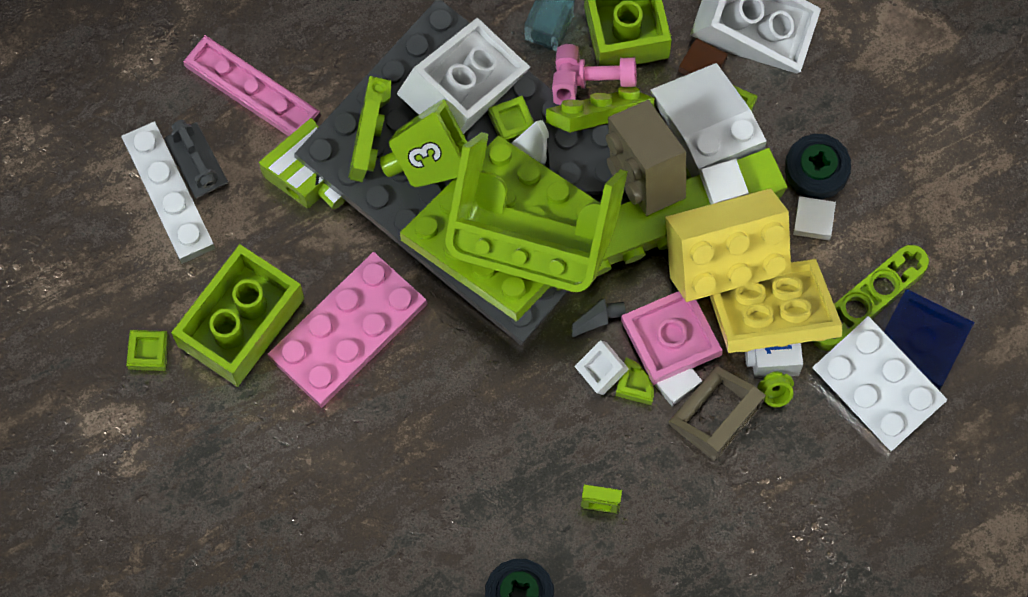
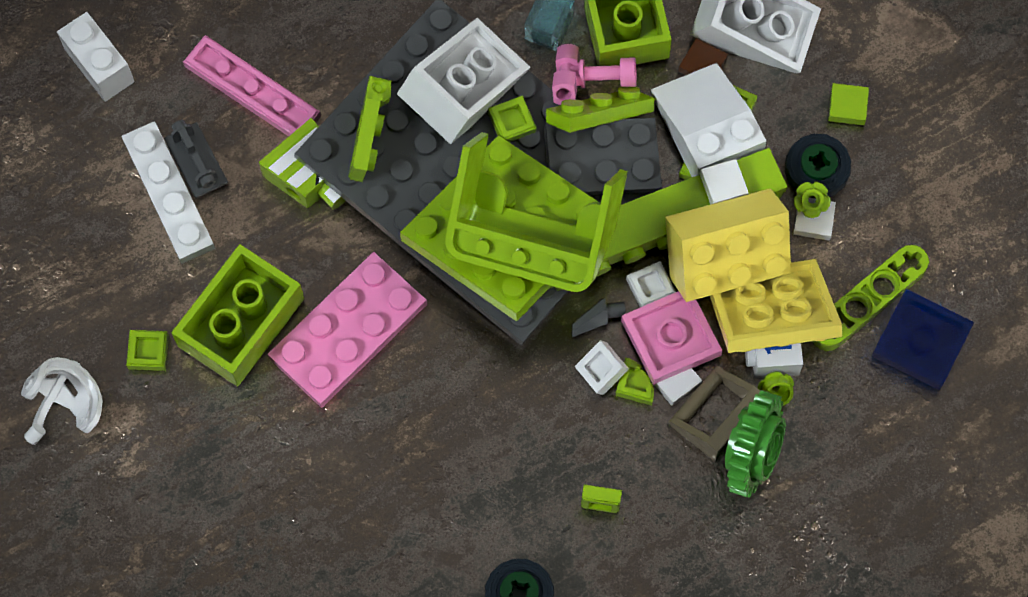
(85, 405): none -> white helmet
(95, 56): none -> white brick
(426, 147): lime torso -> none
(534, 141): white tile -> none
(650, 154): dark tan brick -> none
(650, 284): none -> white tile
(755, 443): none -> bright green gear
(802, 203): none -> lime plate
(848, 104): none -> lime tile
(879, 383): white plate -> none

